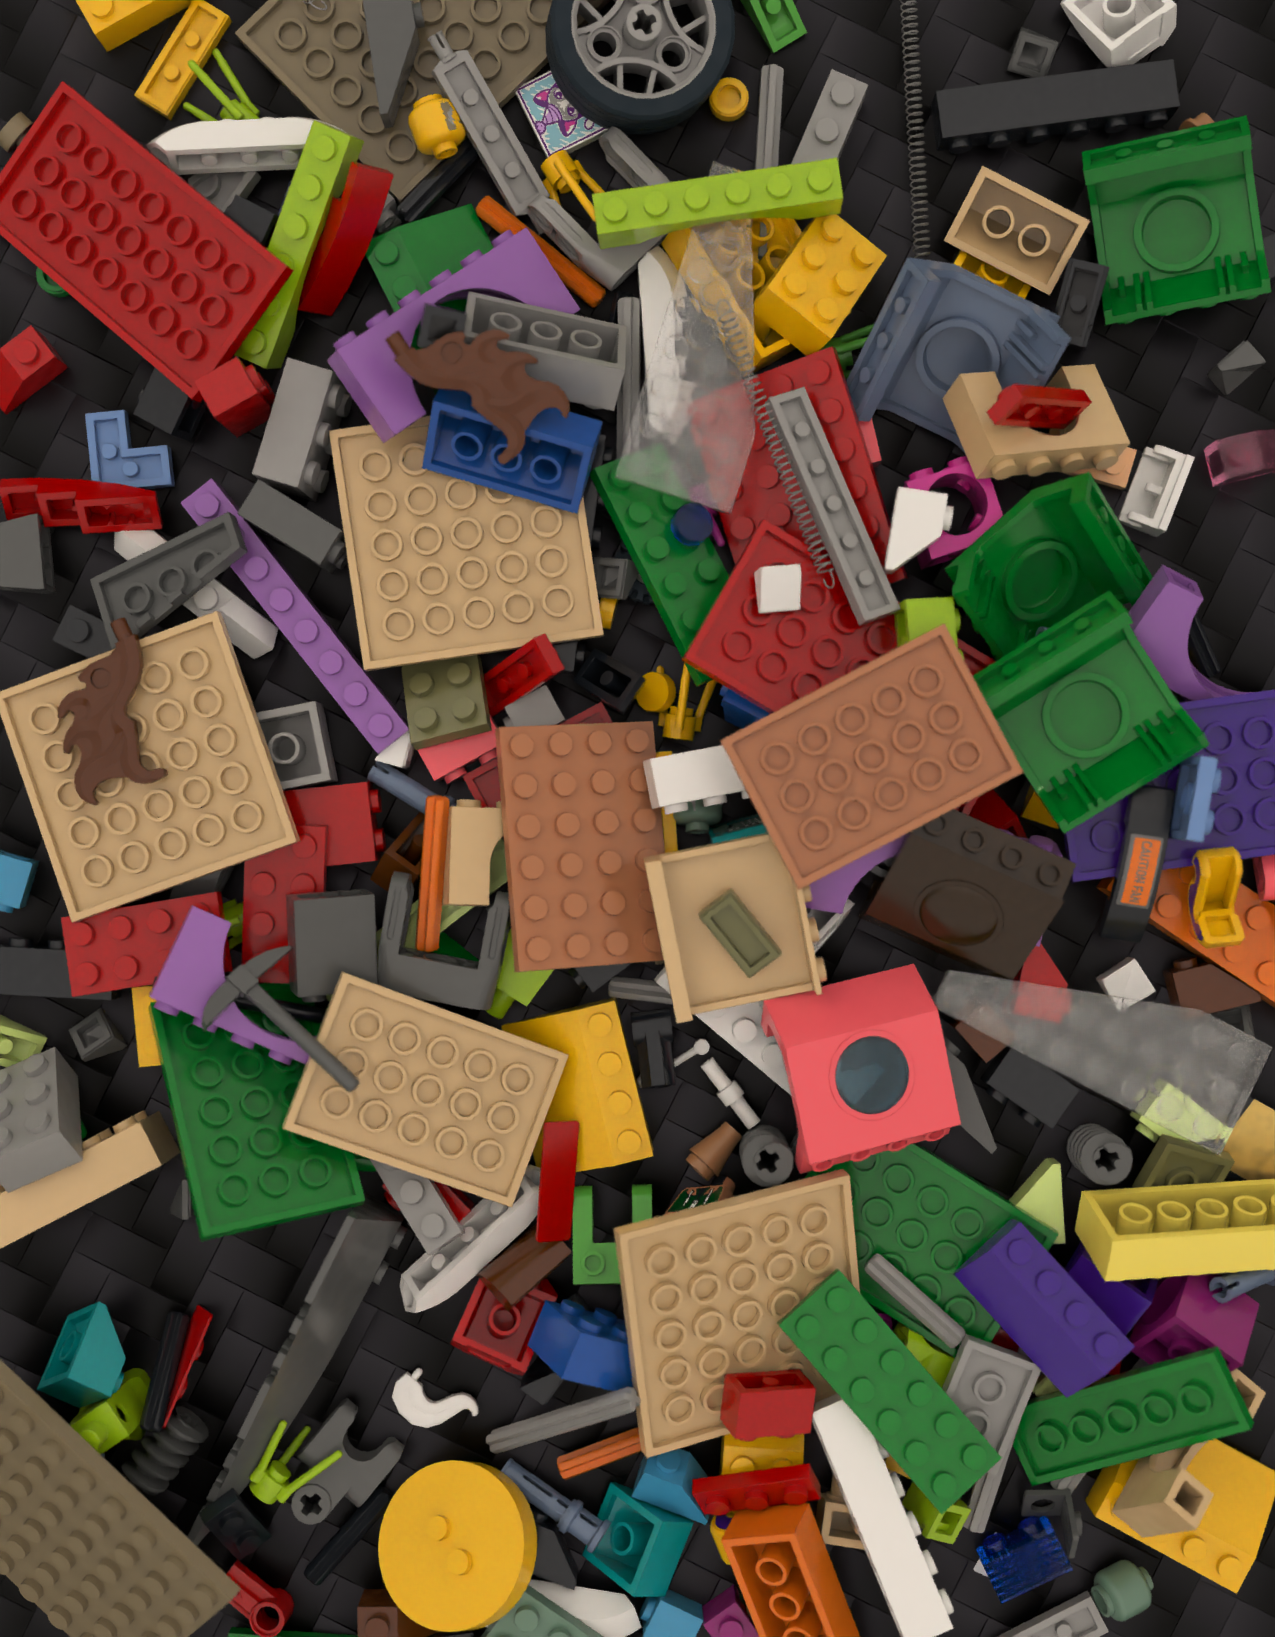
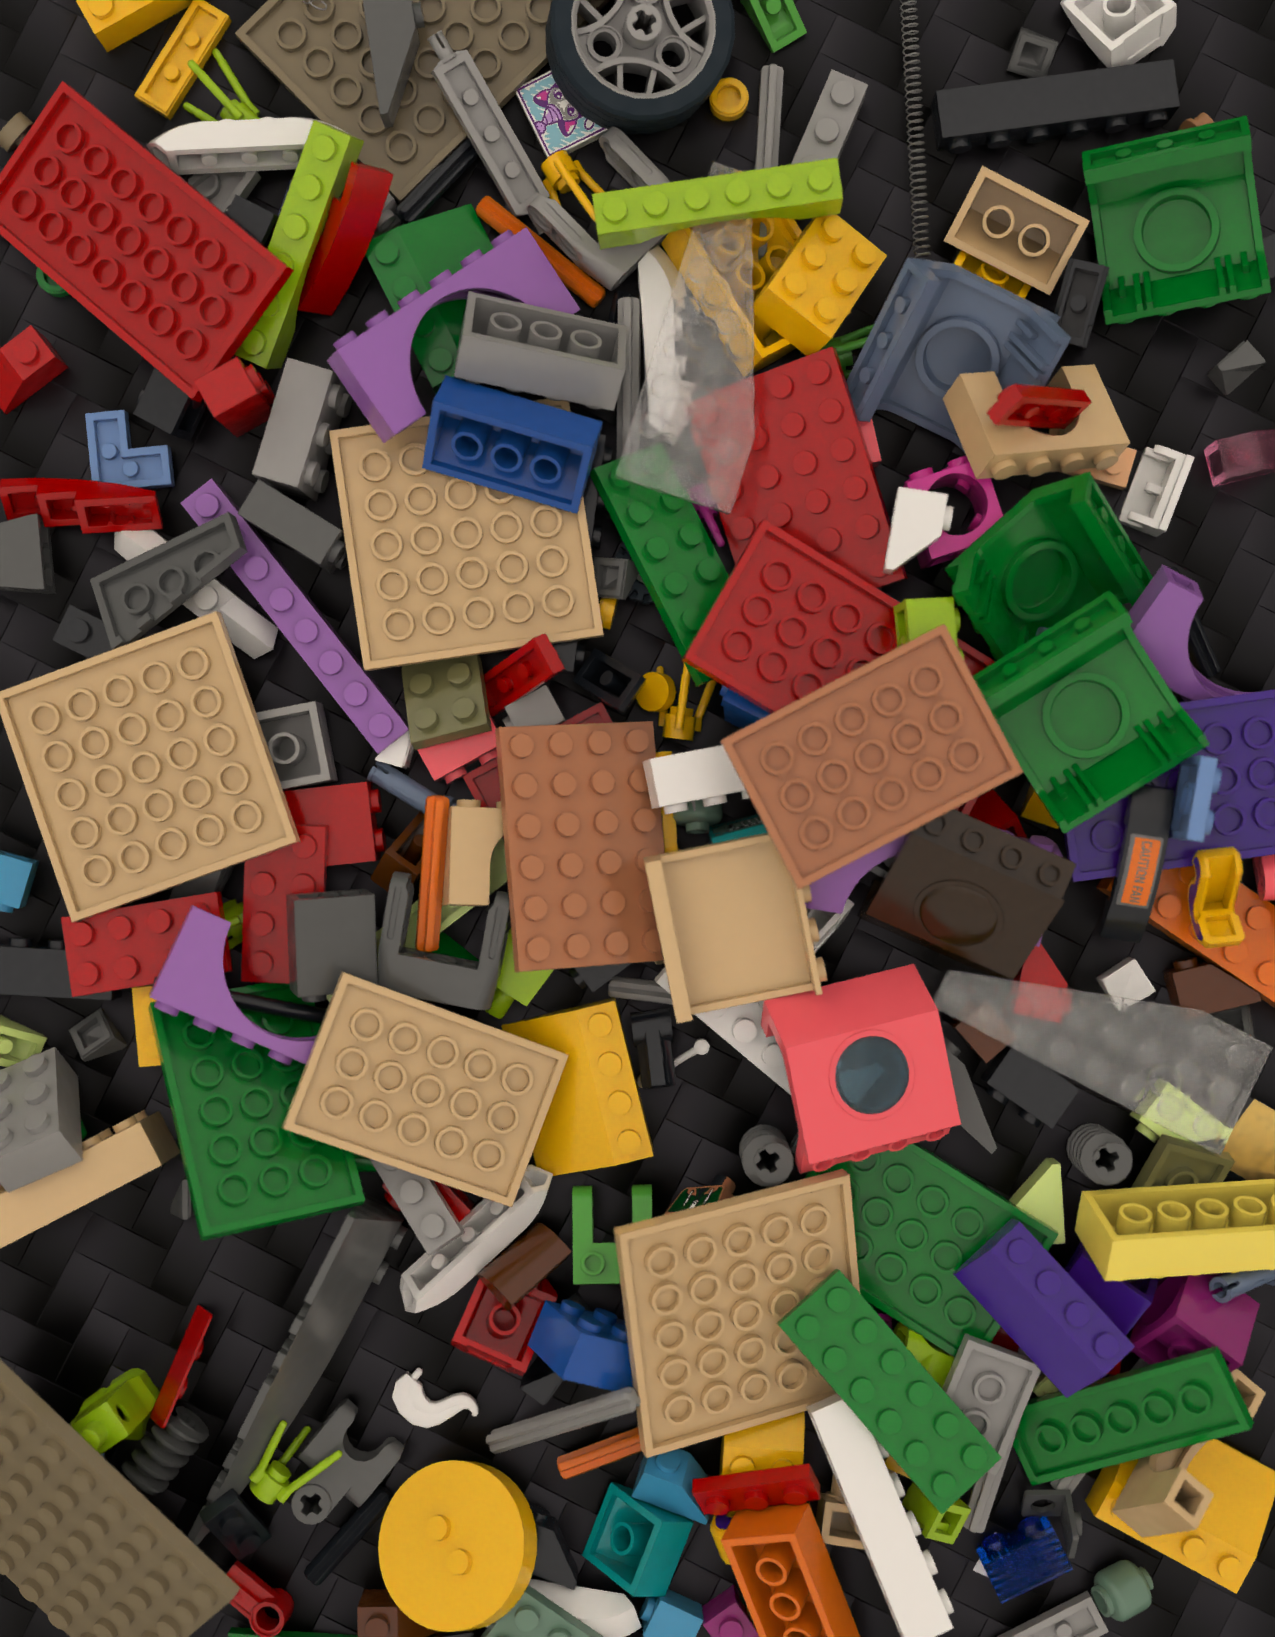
(85, 1359): teal slope -> none
(101, 719): reddish brown piece -> none
(164, 1372): black axle -> none
(244, 982): dark grey piece -> none
(436, 126): yellow head -> none
(437, 322): black brick -> none
(491, 377): reddish brown piece -> none
(557, 1181): red piece -> none
(568, 1514): sand blue pin -> none
(691, 524): clear blue tile -> none
(713, 1151): medium nougat cone -> none
(730, 1093): white bar -> none
(740, 933): olive tile -> none
(767, 1404): red brick -> none
(773, 443): light grey piece -> none
(778, 588): white slope -> none
(832, 507): light grey plate -> none
(914, 1300): light grey axle -> none

